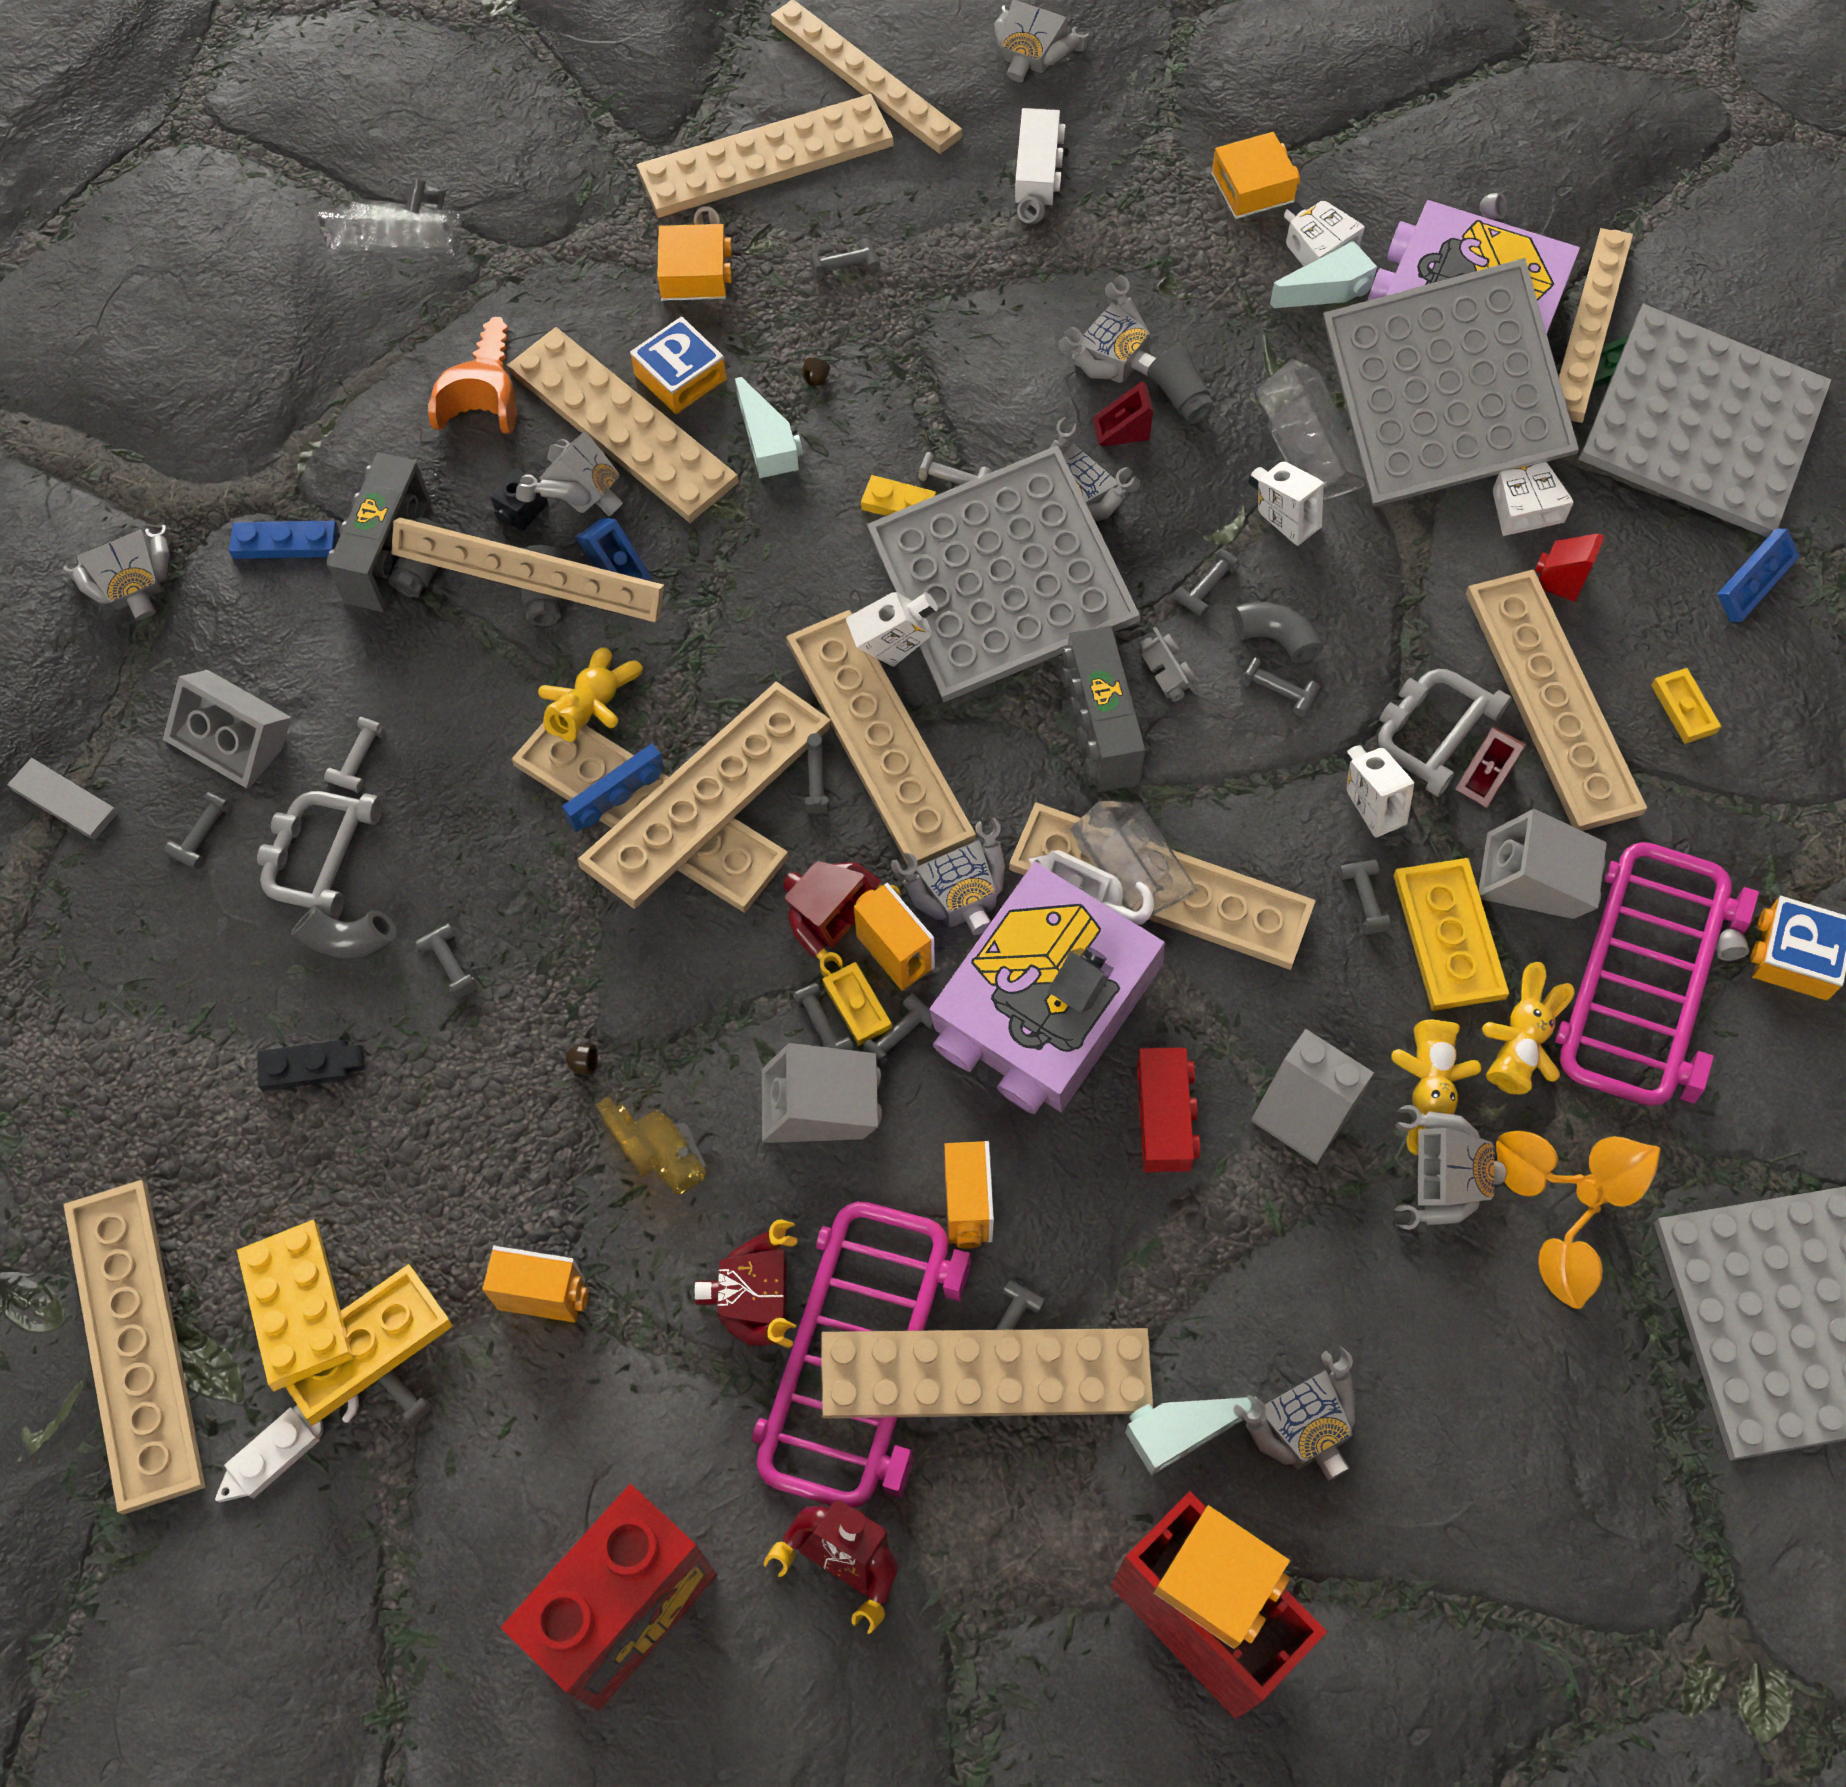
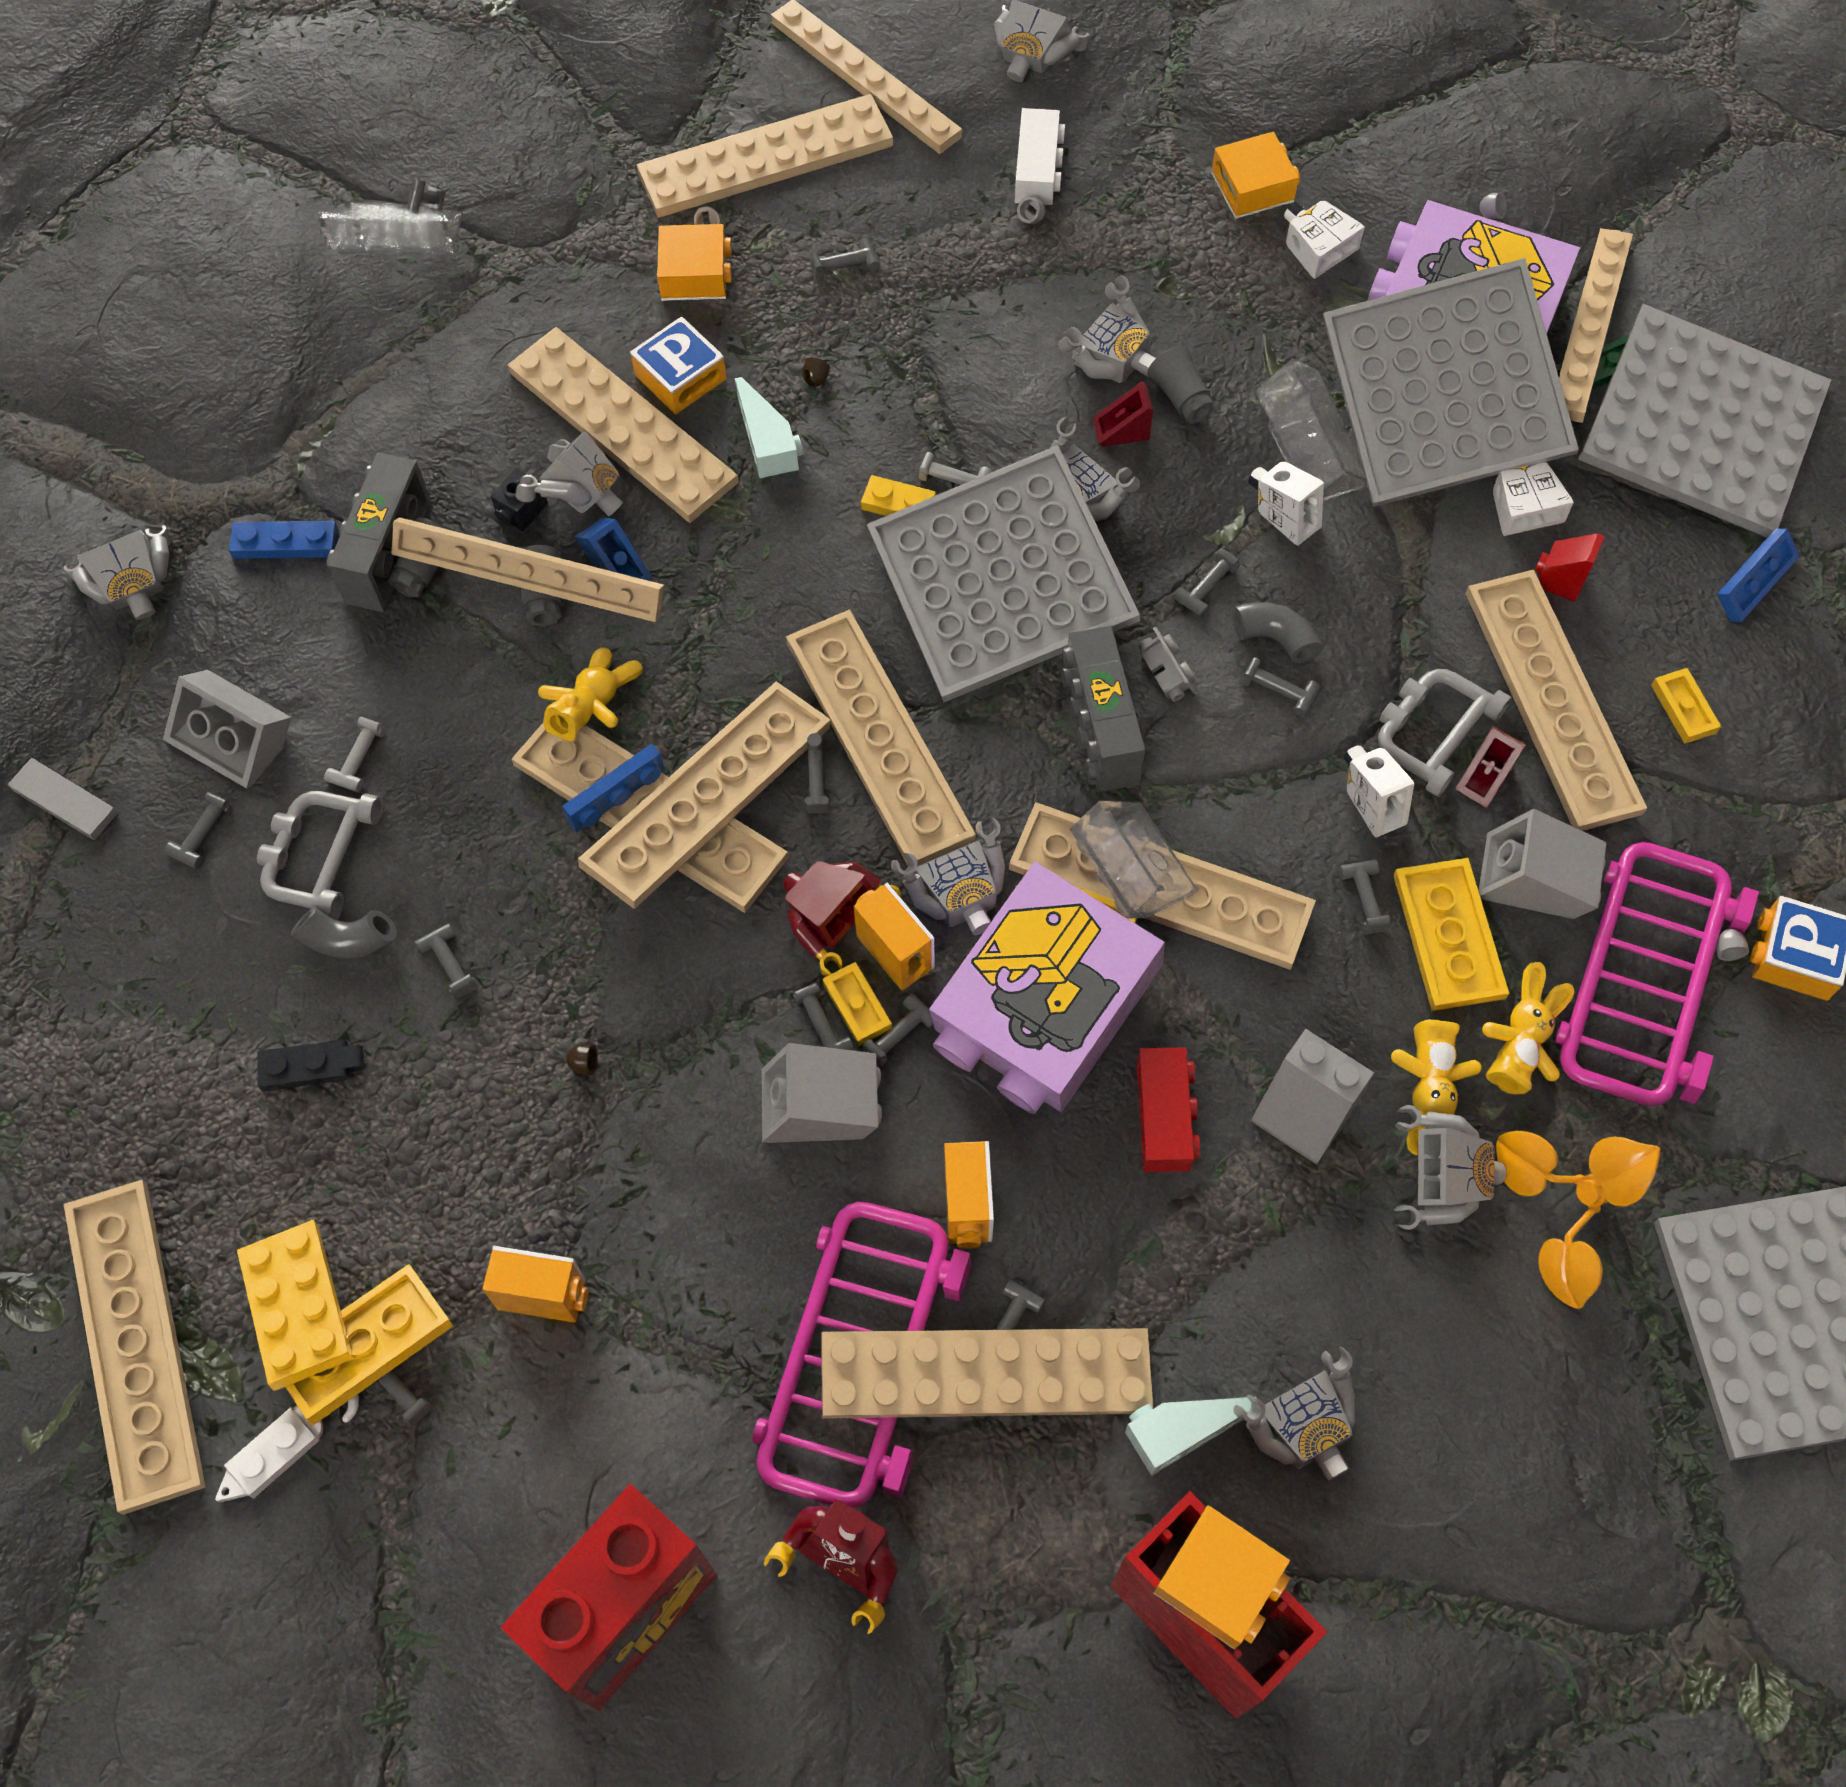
(477, 383): orange animal -> none
(656, 1146): clear yellow plate -> none
(753, 1289): dark red torso -> none
(892, 626): white torso -> none
(1081, 978): black brick -> none
(1096, 883): white plate -> none
(1327, 280): light aqua slope -> none

